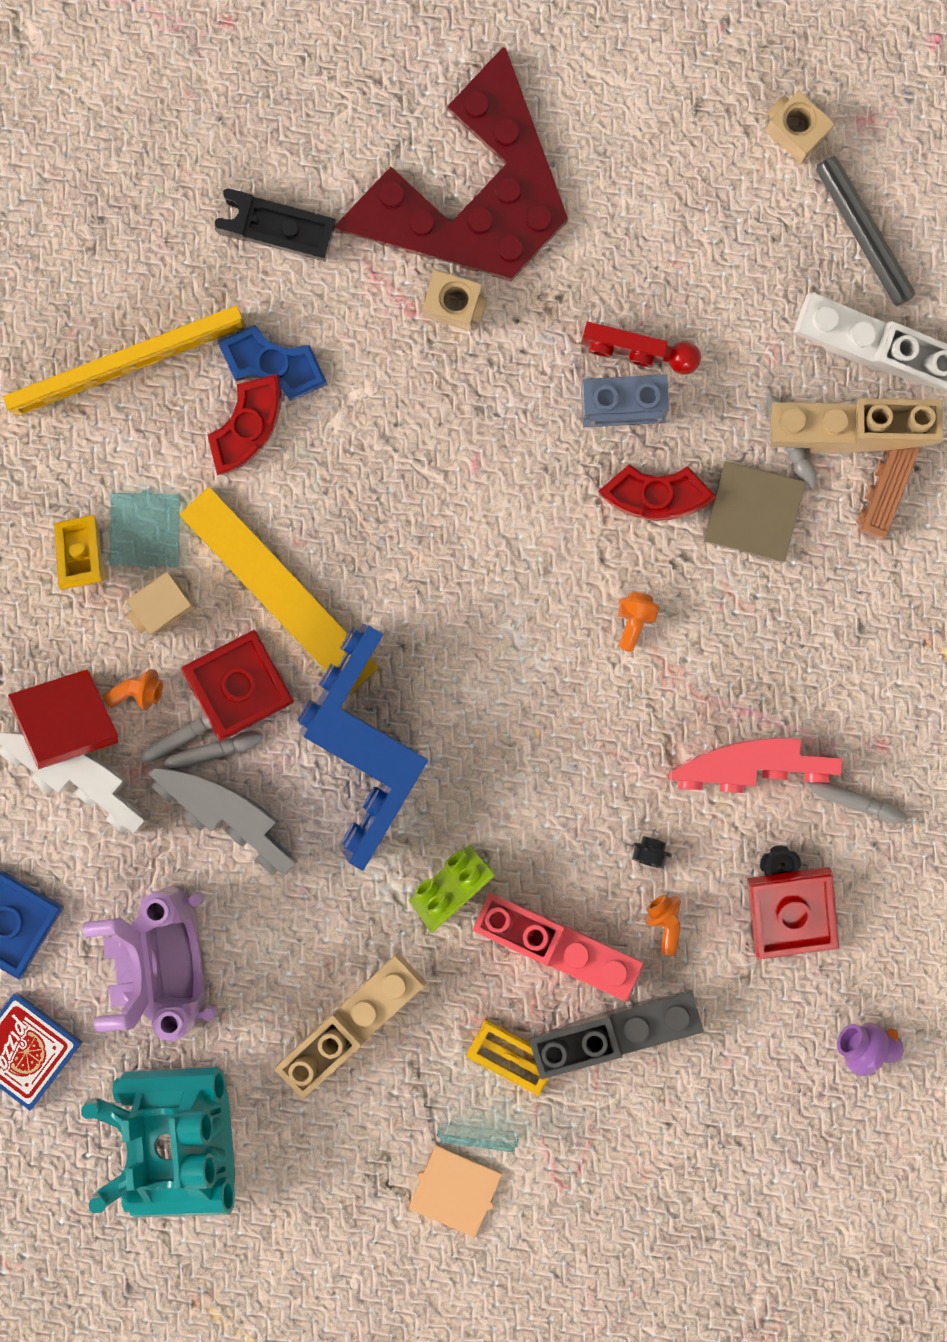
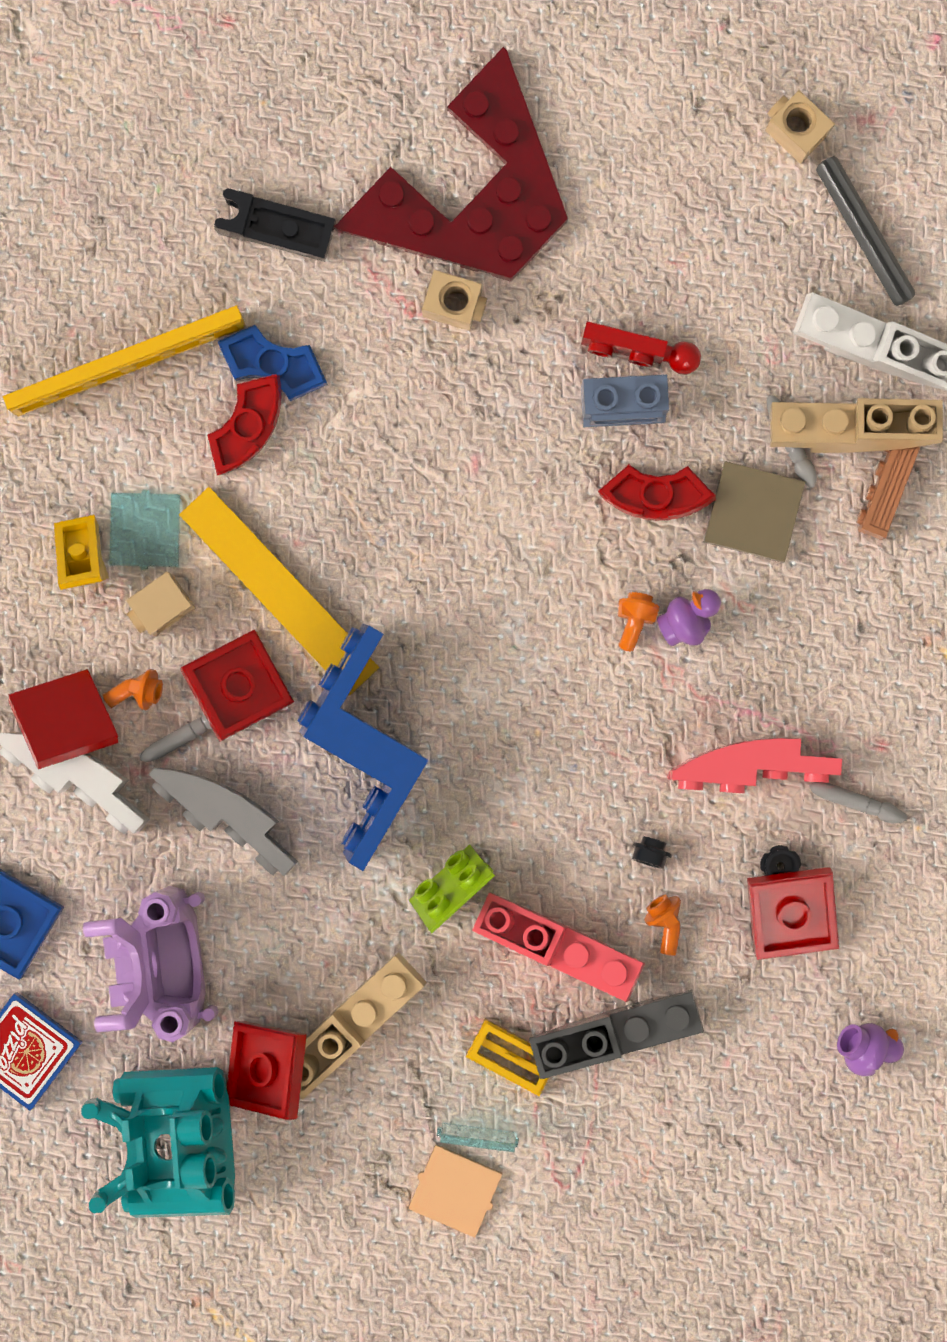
(240, 742): light grey piece -> none
(266, 1069): none -> red tile
(688, 620): none -> medium lavender animal

